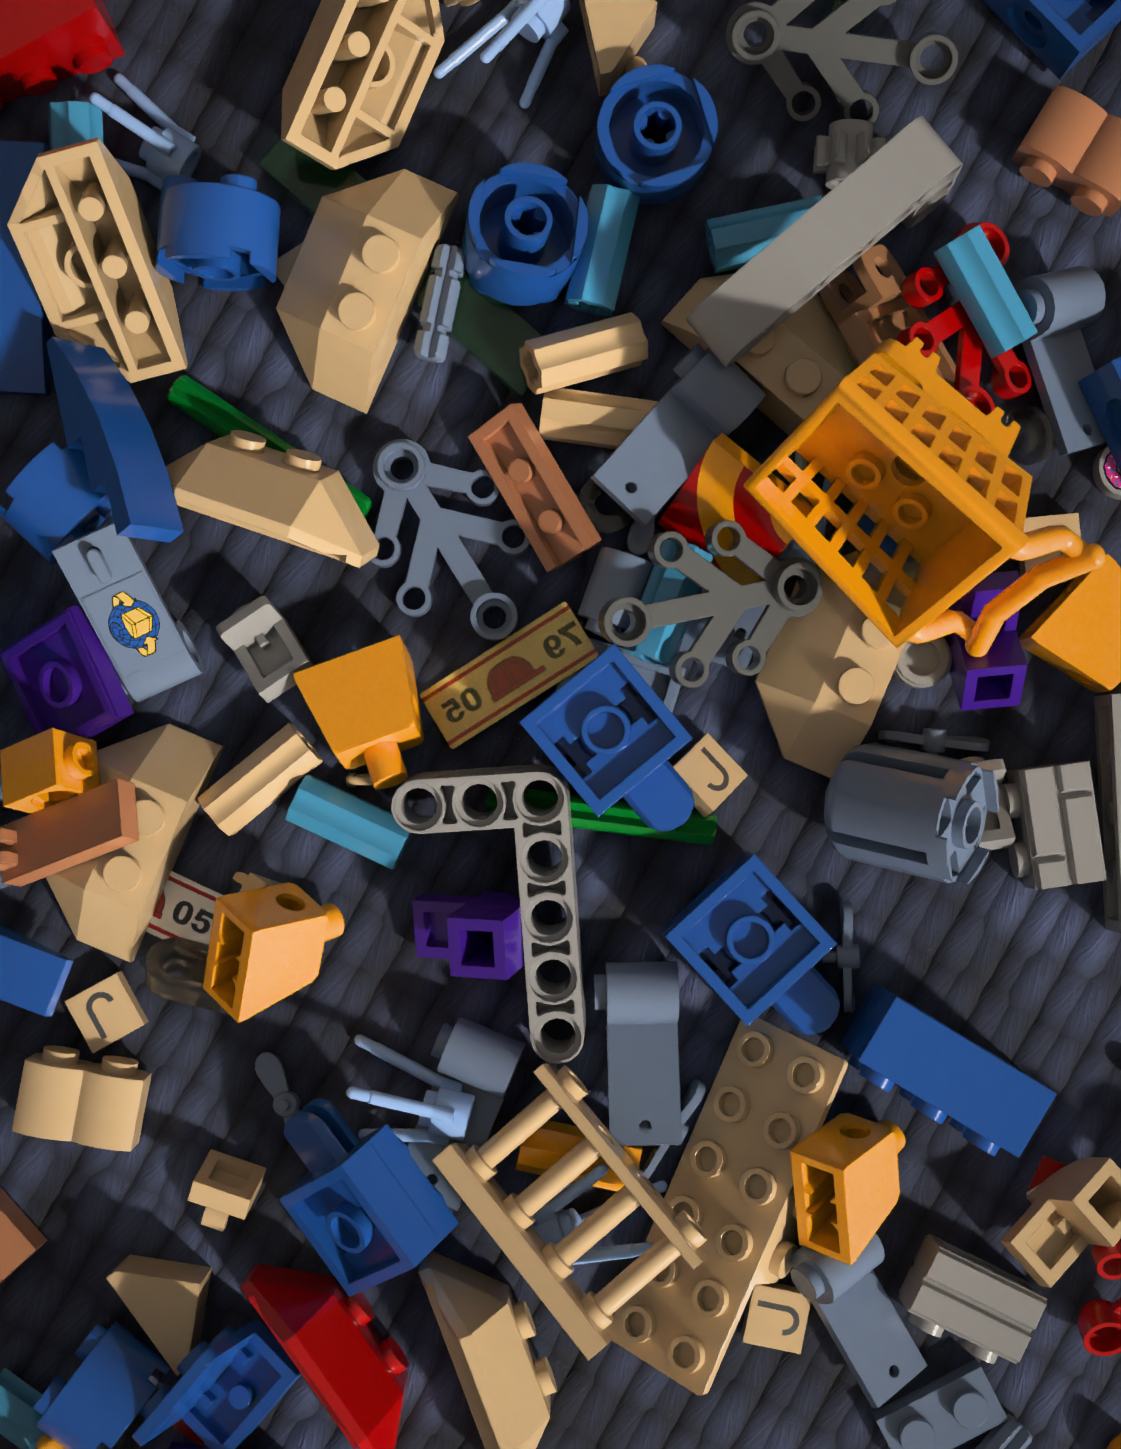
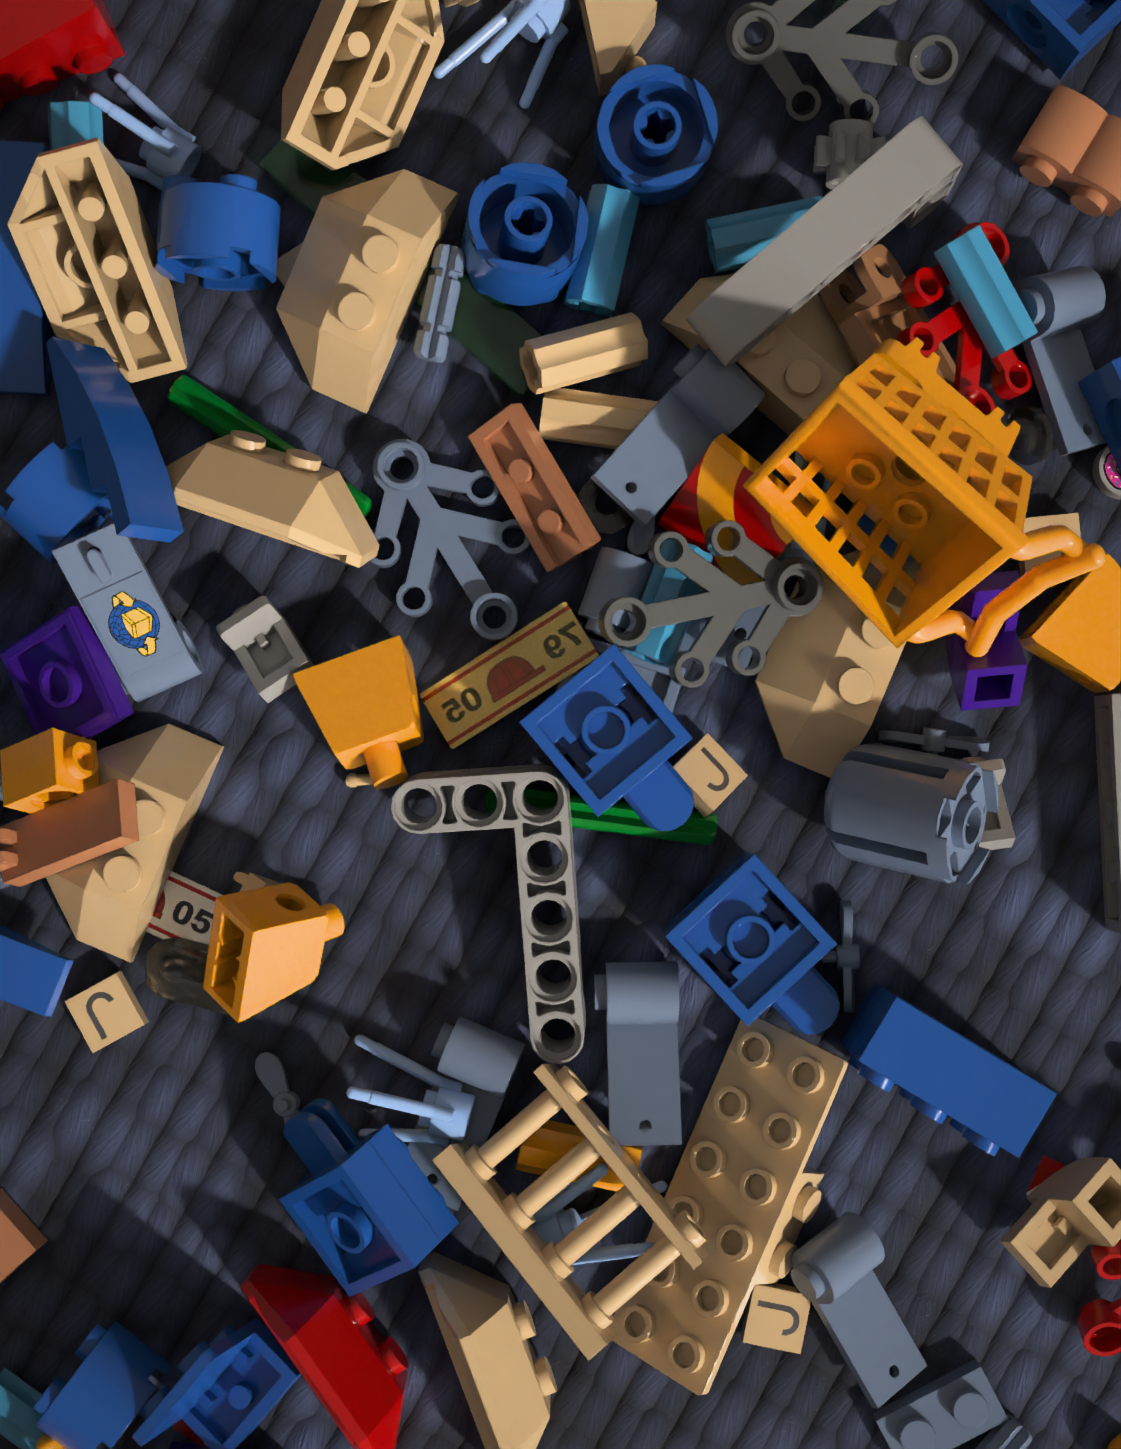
(82, 1099): tan brick -> none
(165, 1300): tan slope -> none
(225, 1188): tan tile -> none
(260, 779): tan axle -> none
(348, 821): dark azure axle -> none
(474, 932): dark purple brick -> none
(689, 1103): sand blue piece -> none
(845, 1184): light orange torso -> none
(923, 663): light grey tile -> none
(971, 1300): light grey brick -> none
(1054, 825): light grey brick -> none

